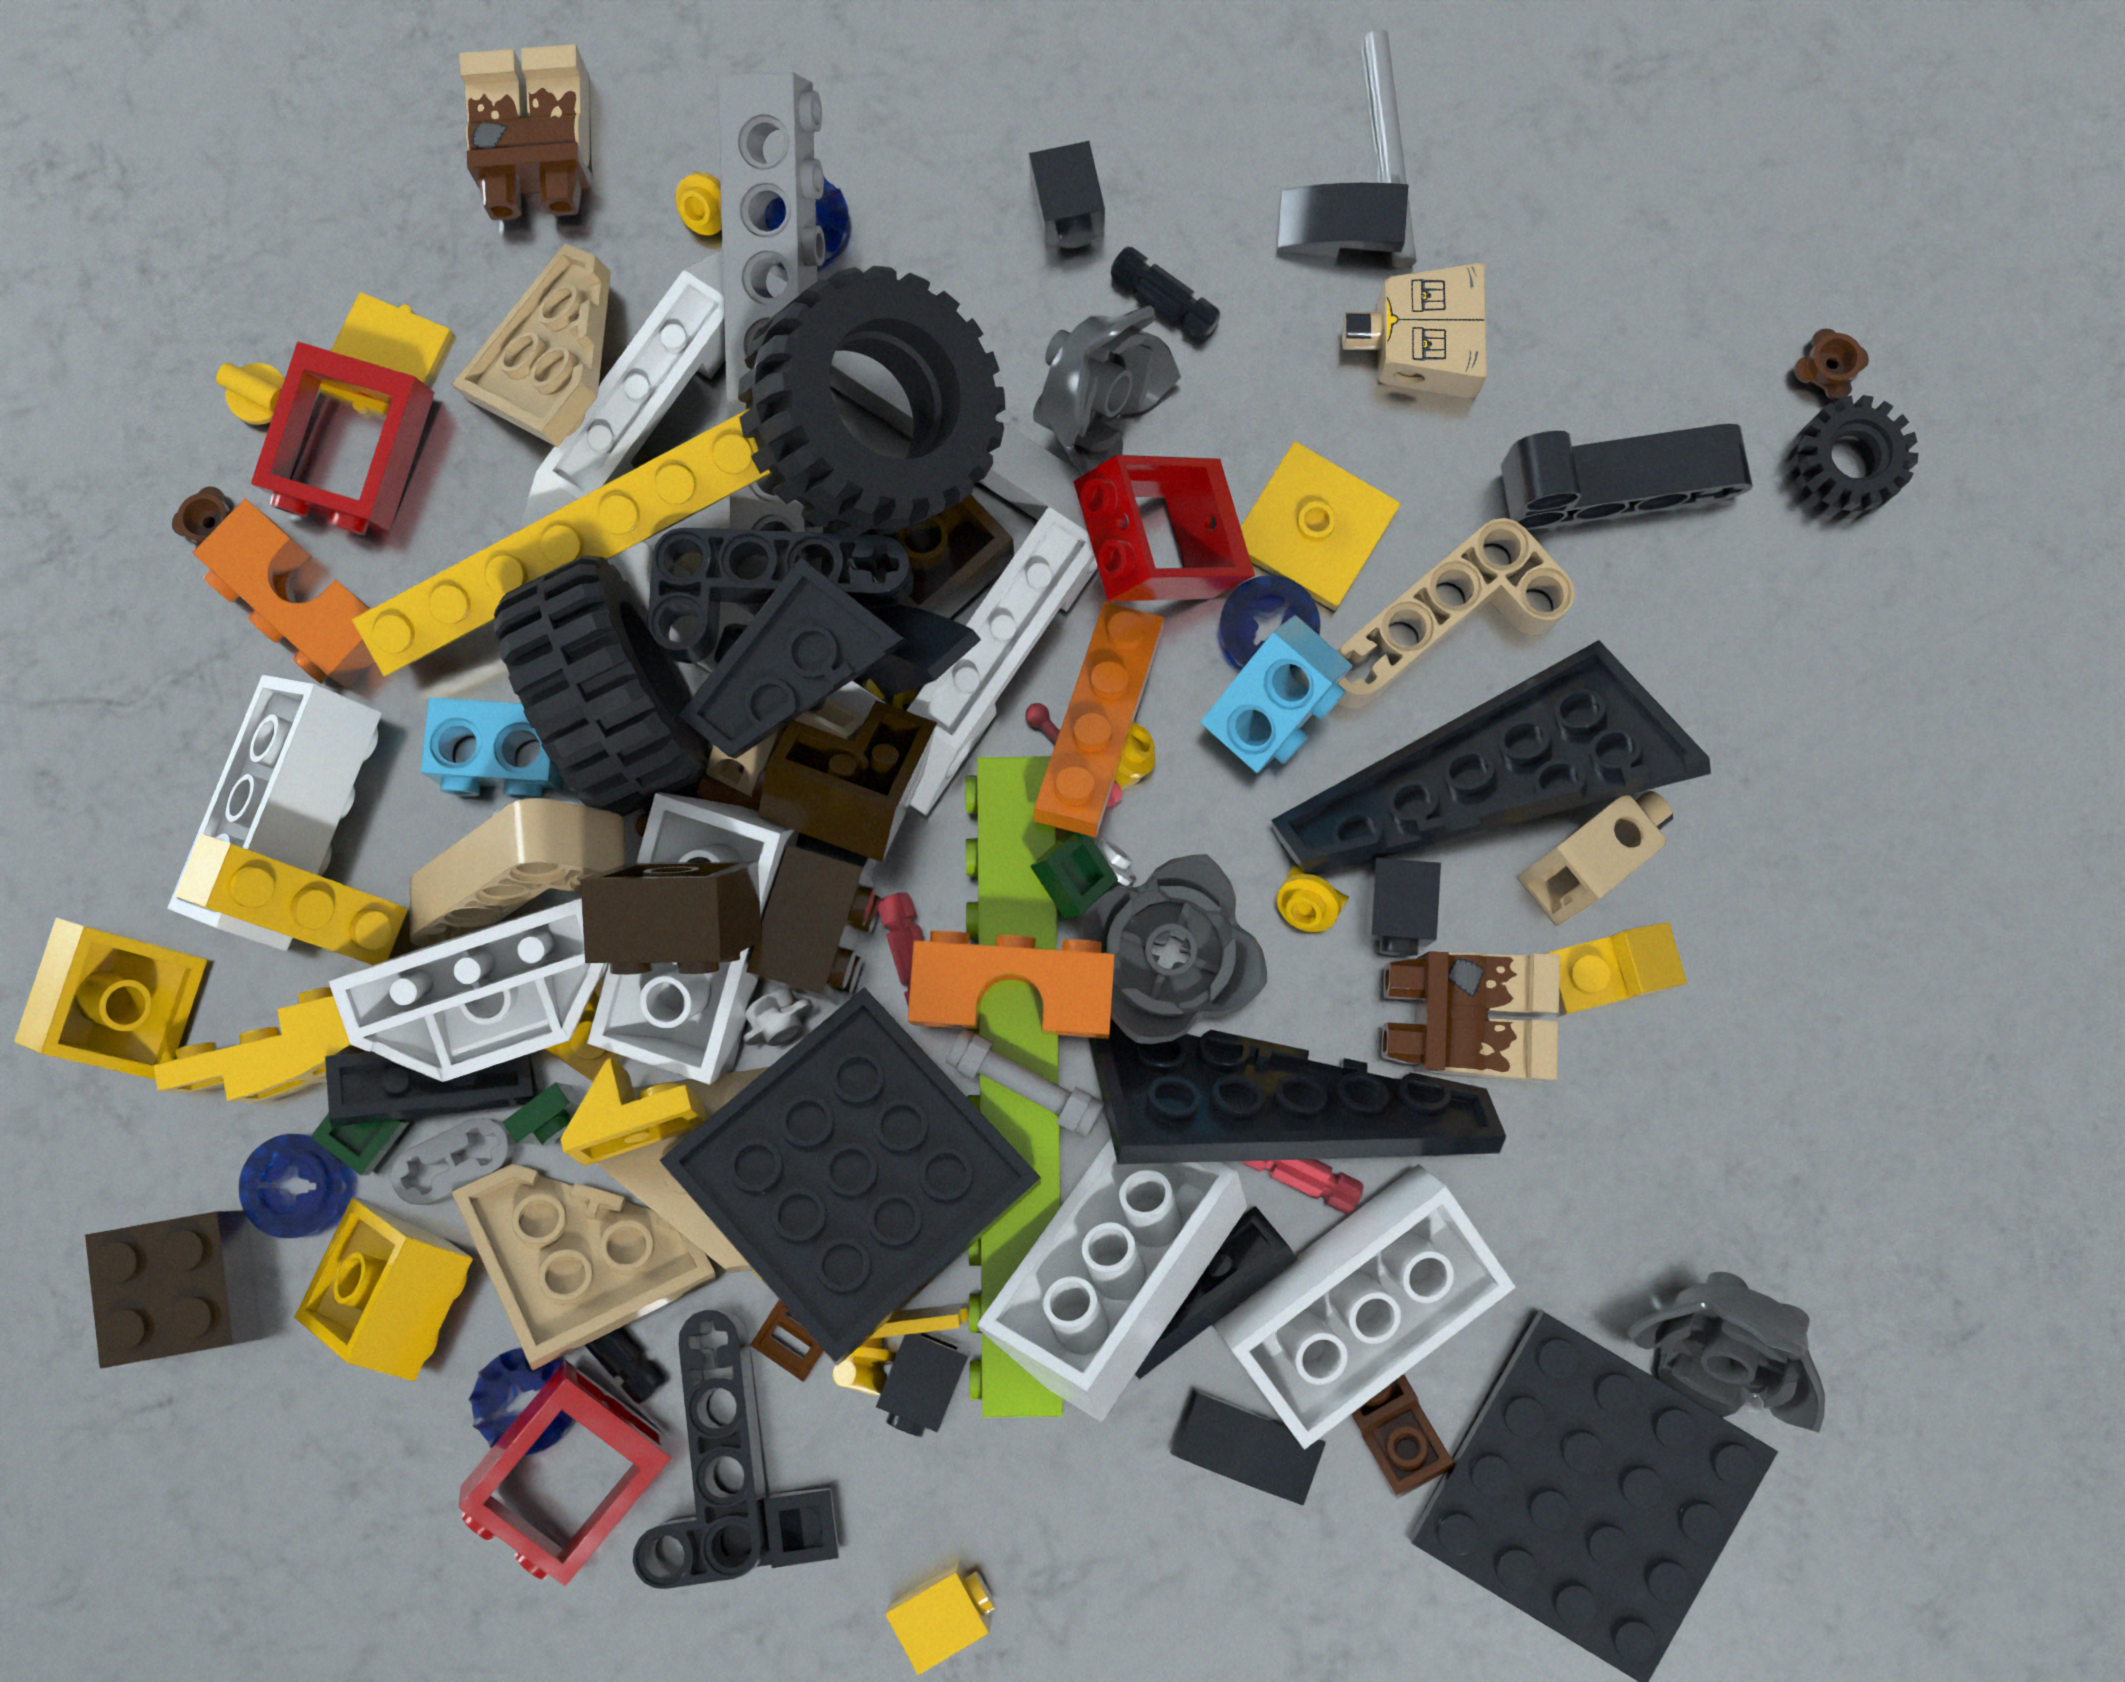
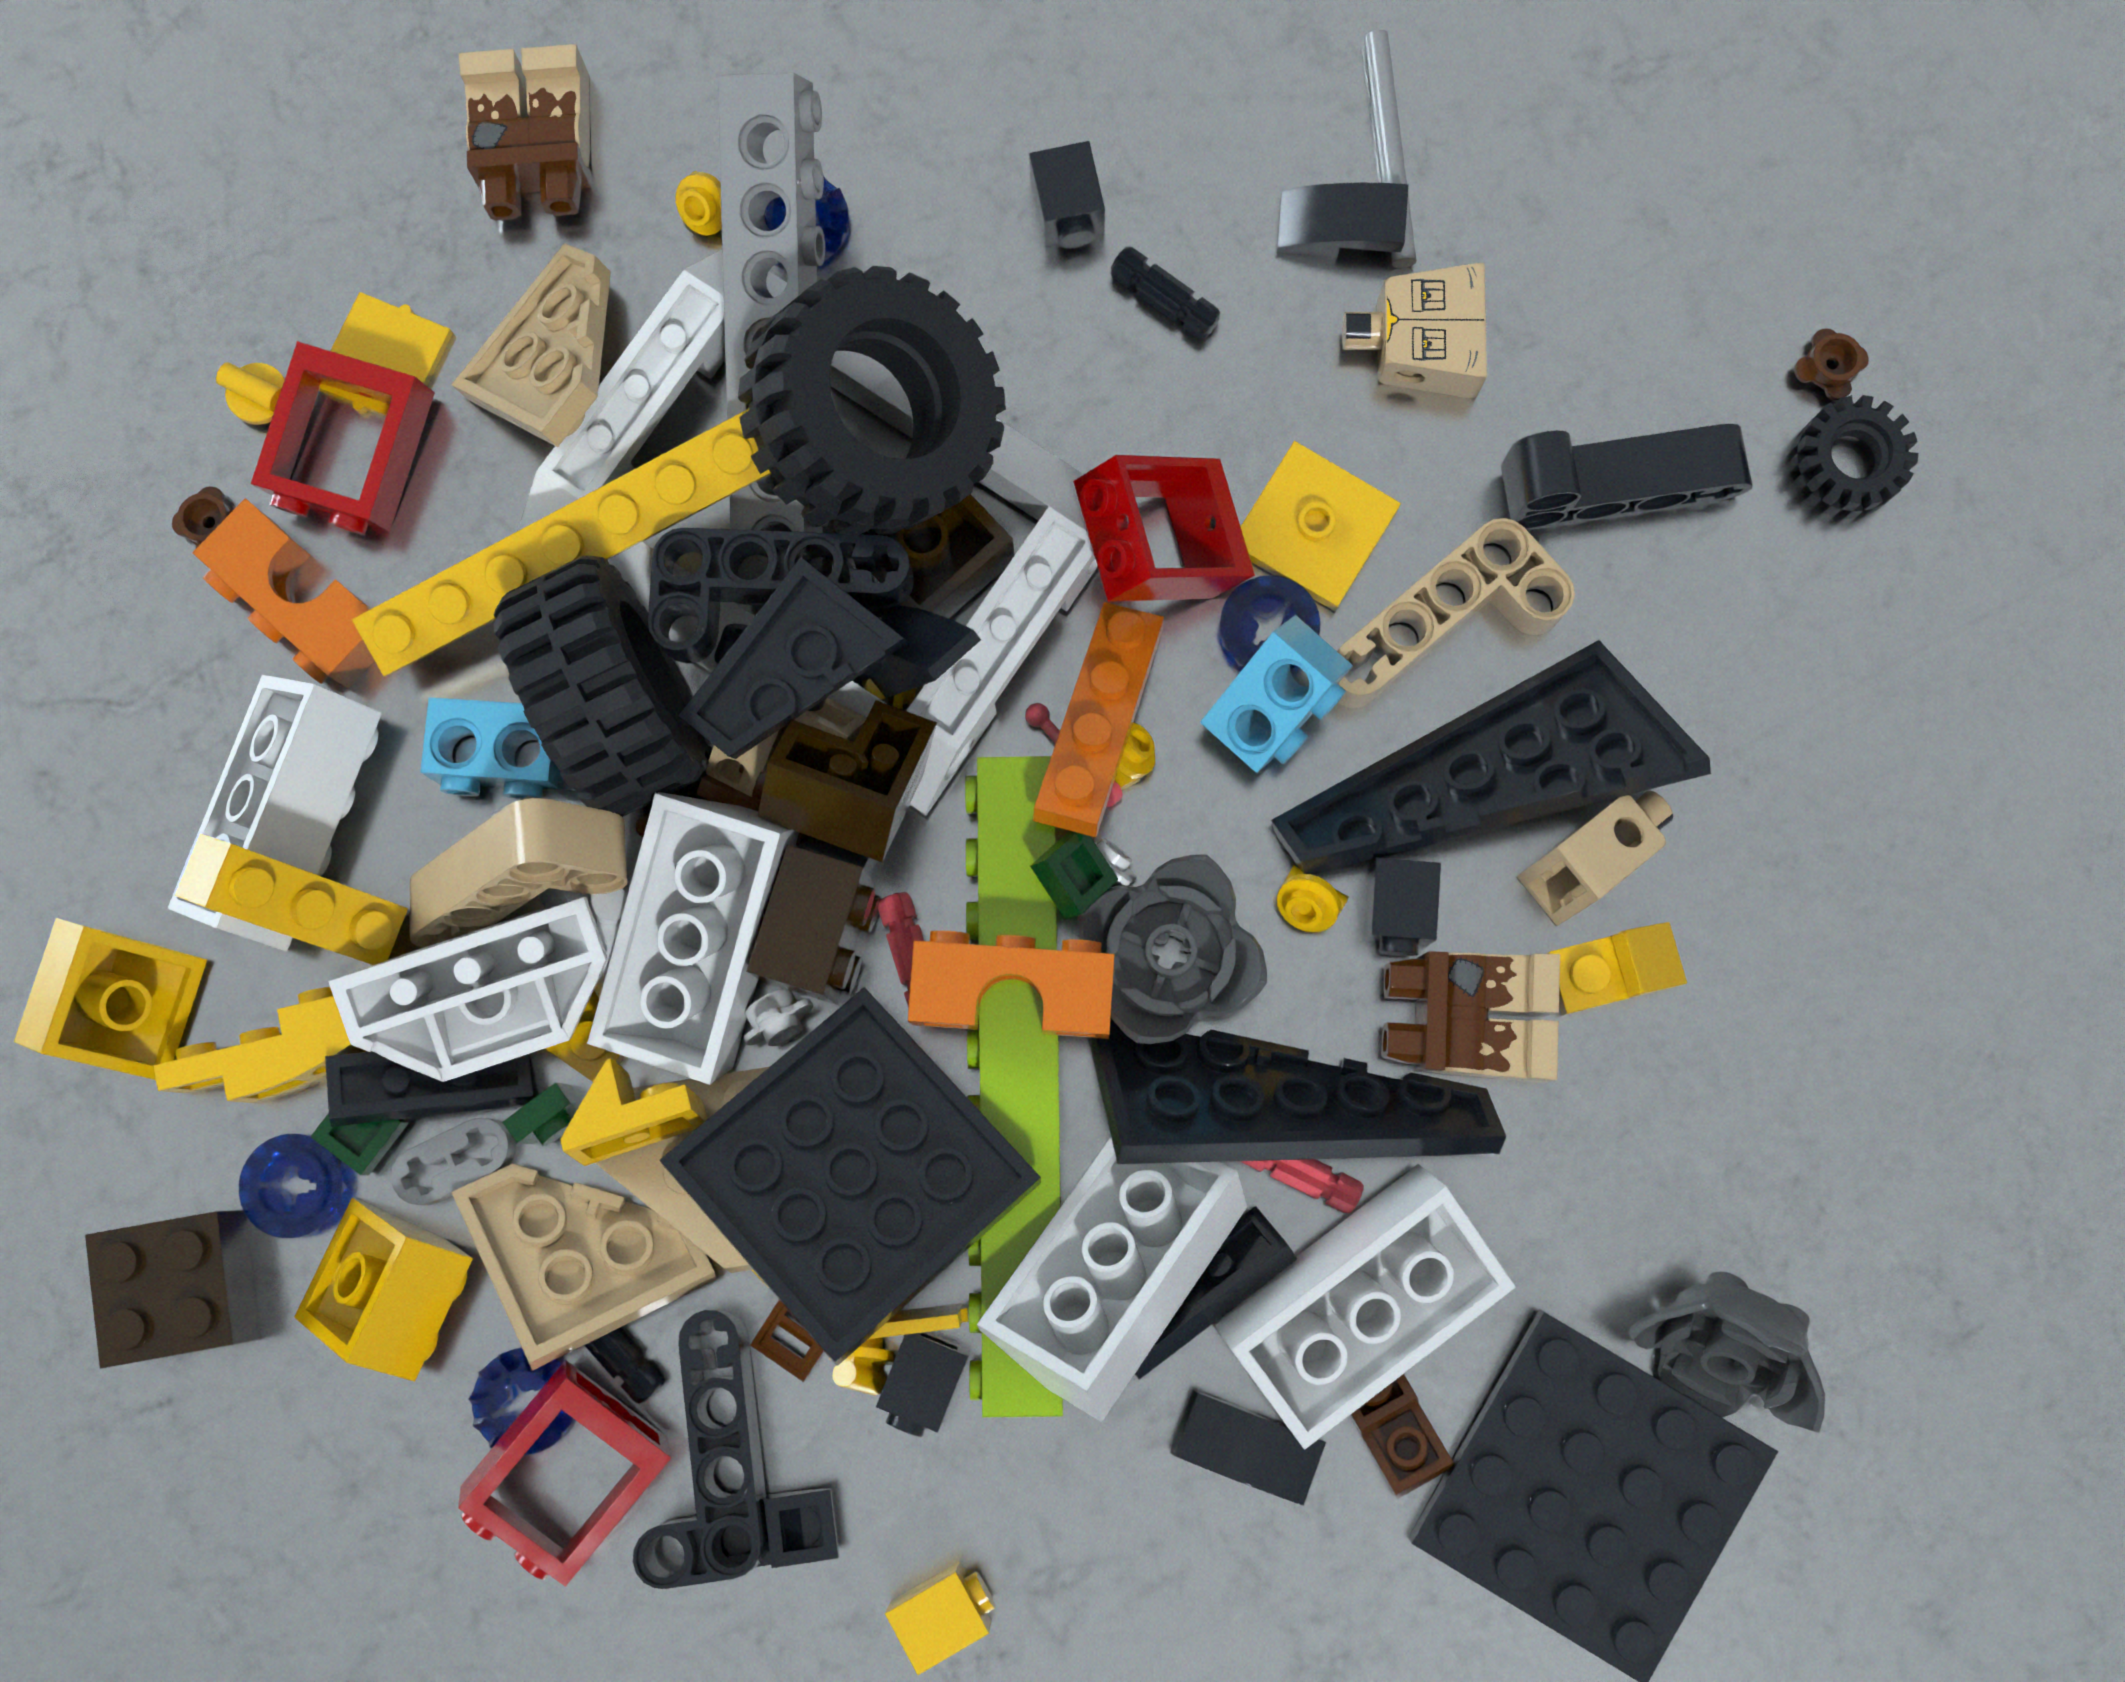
(671, 915): dark brown brick -> none
(973, 1055): light grey bar -> none
(1097, 376): dark grey brick -> none

